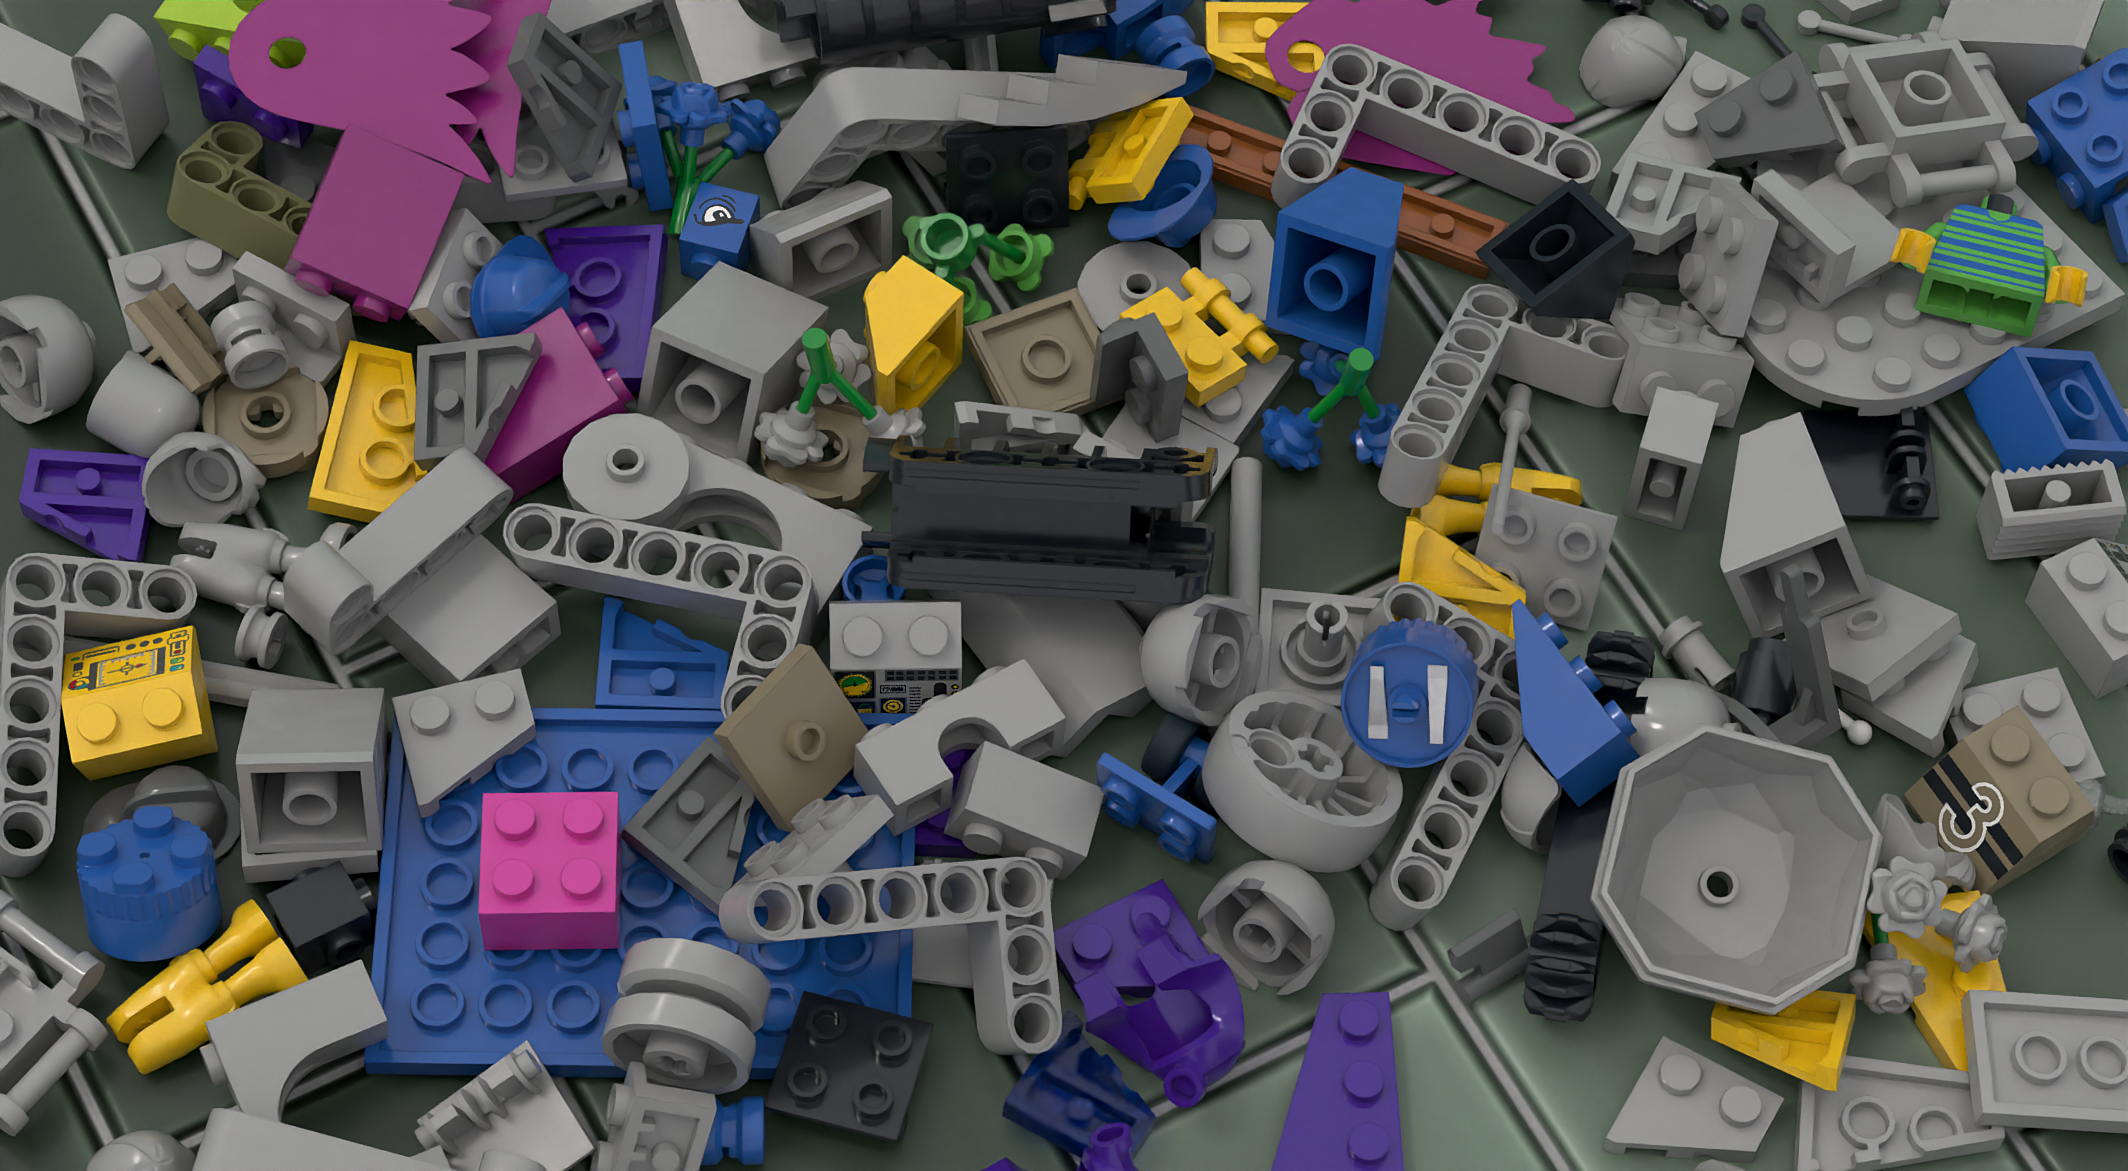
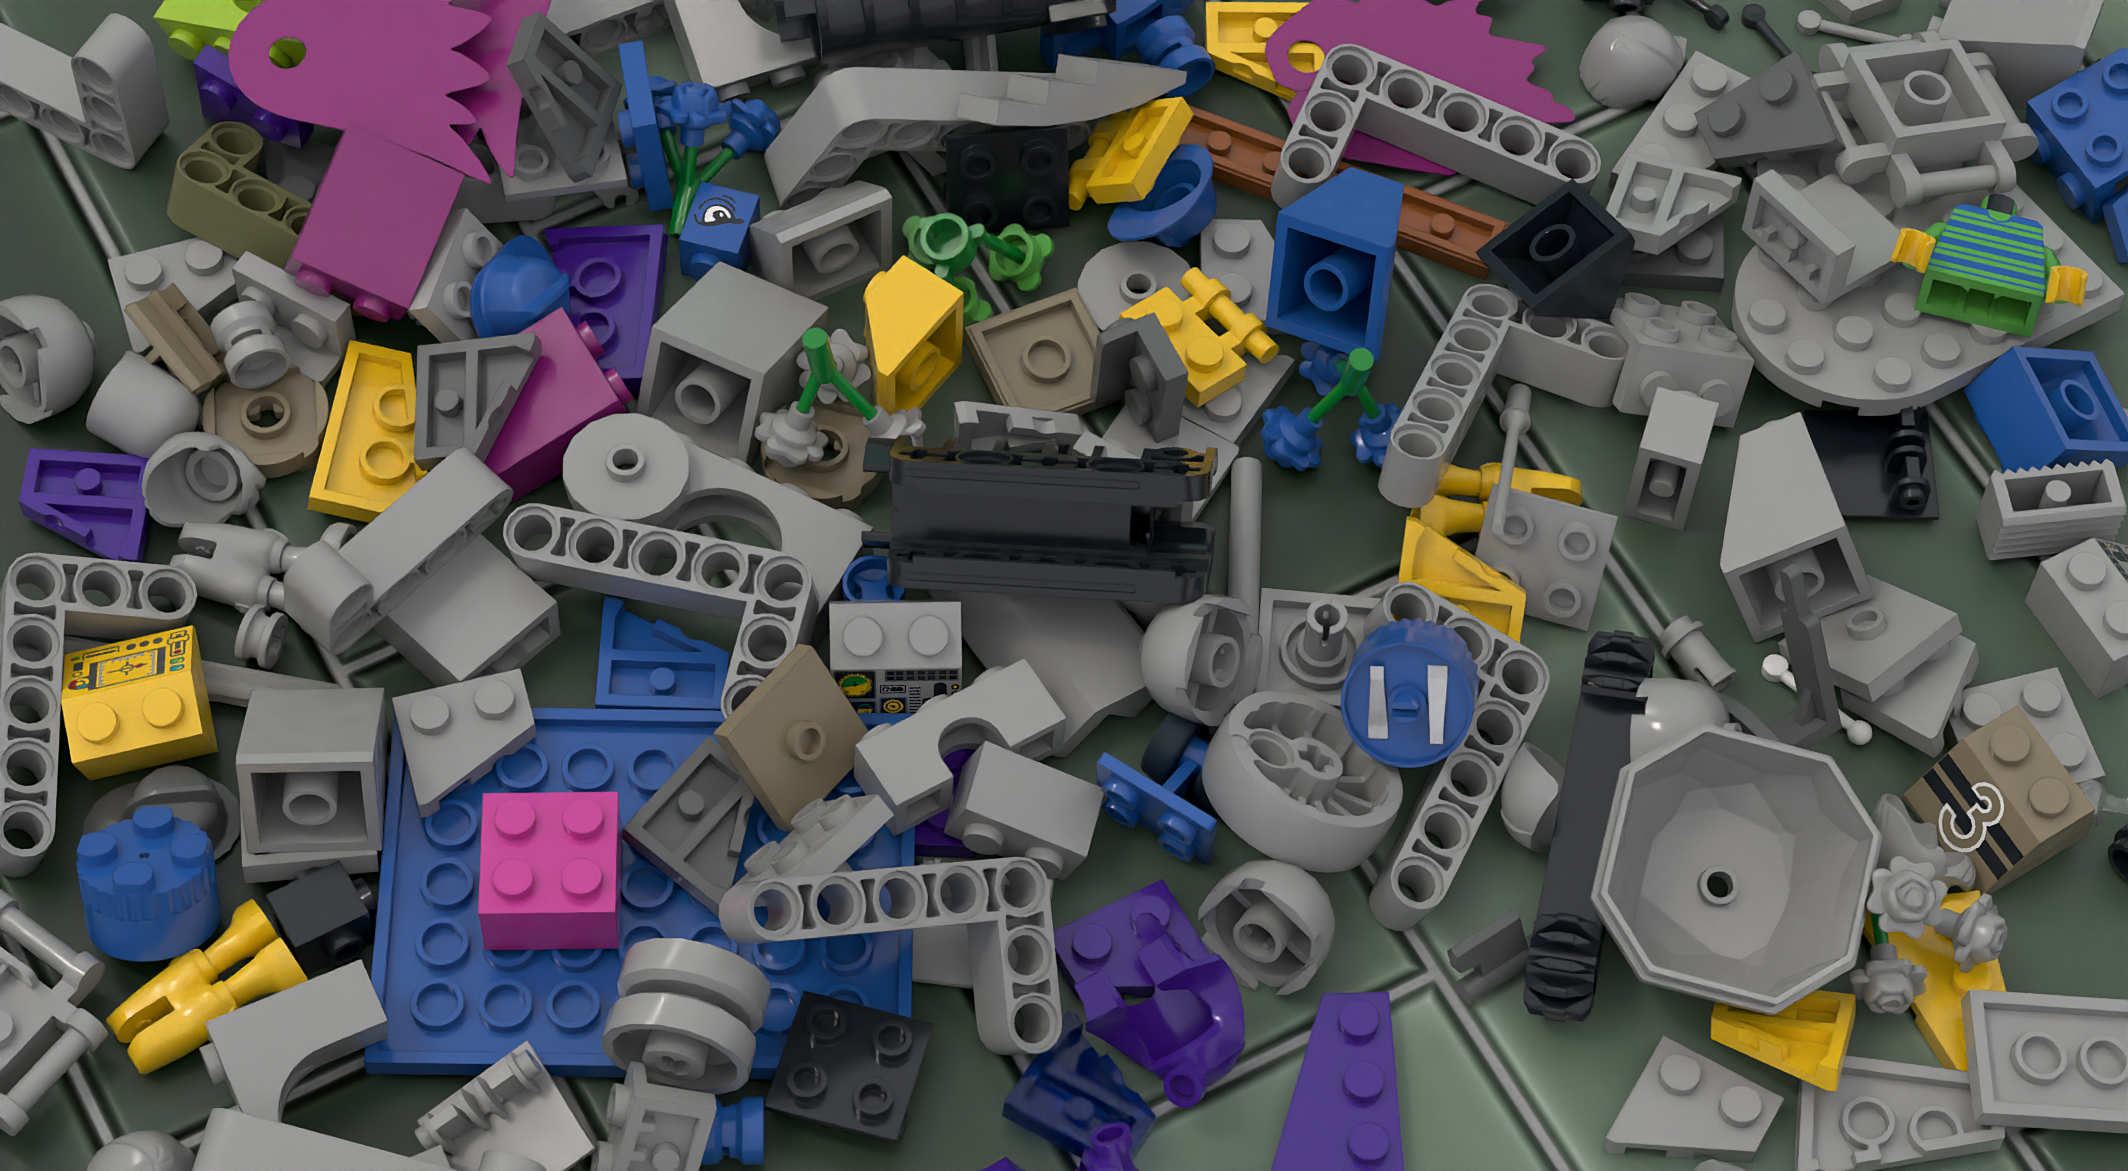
(1561, 716): blue slope -> none
(1727, 256): light grey plate -> none
(1765, 680): black brick -> none

